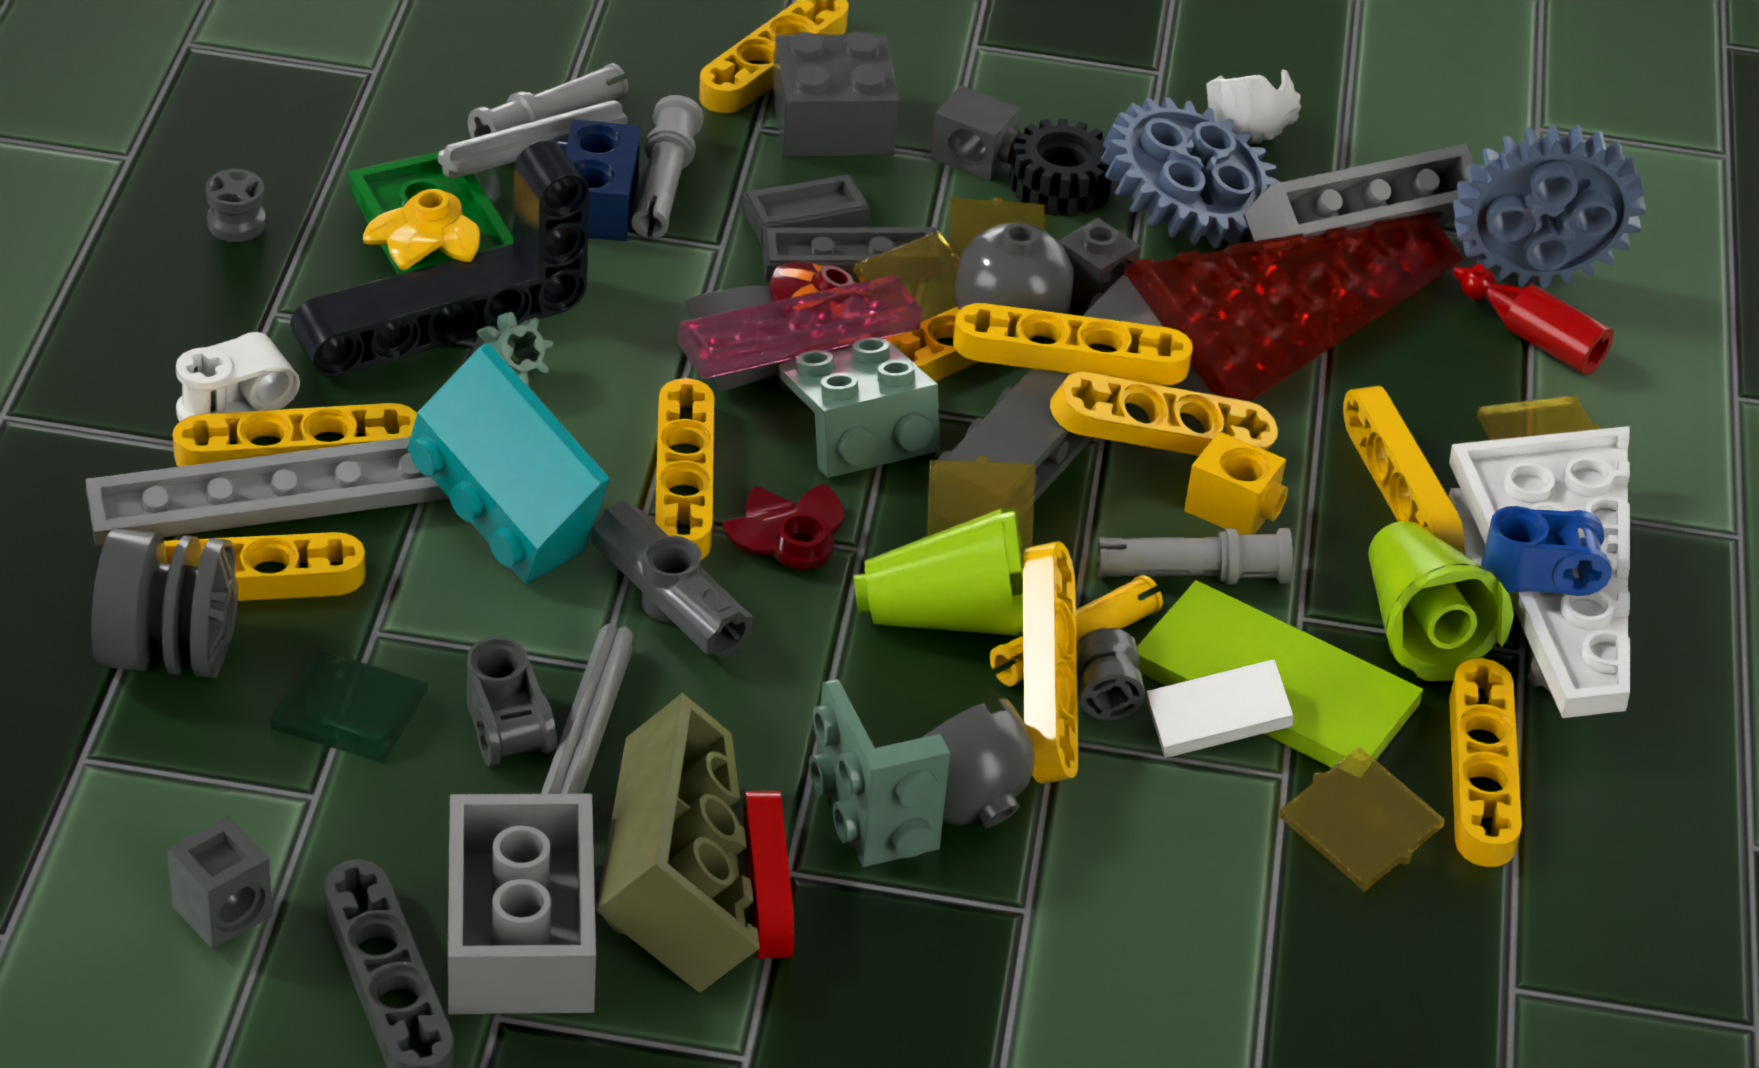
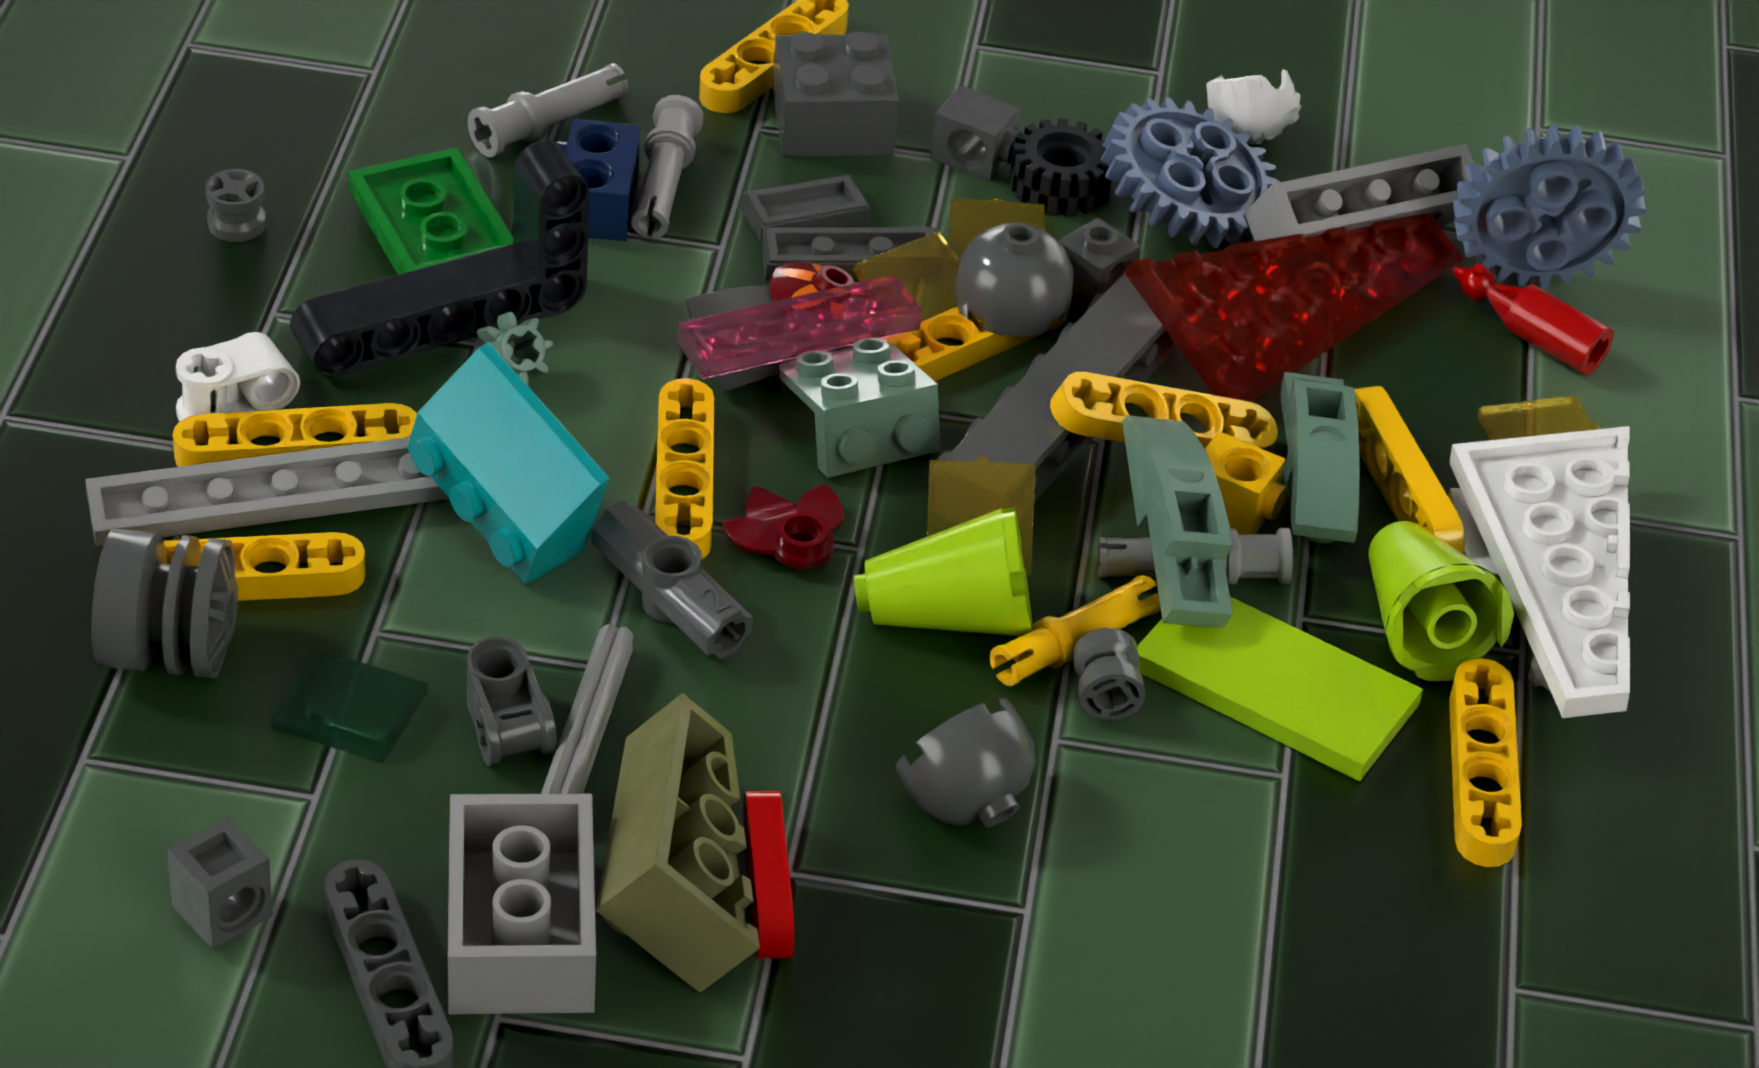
(425, 224): yellow plate -> none
(507, 144): light grey axle -> none
(881, 797): sand green bracket -> none
(983, 336): yellow beam -> none
(1050, 660): yellow beam -> none
(1185, 518): none -> sand green slope
(1219, 708): white tile -> none
(1321, 457): none -> sand green slope
(1361, 818): clear yellow piece -> none
(1541, 548): blue piece -> none

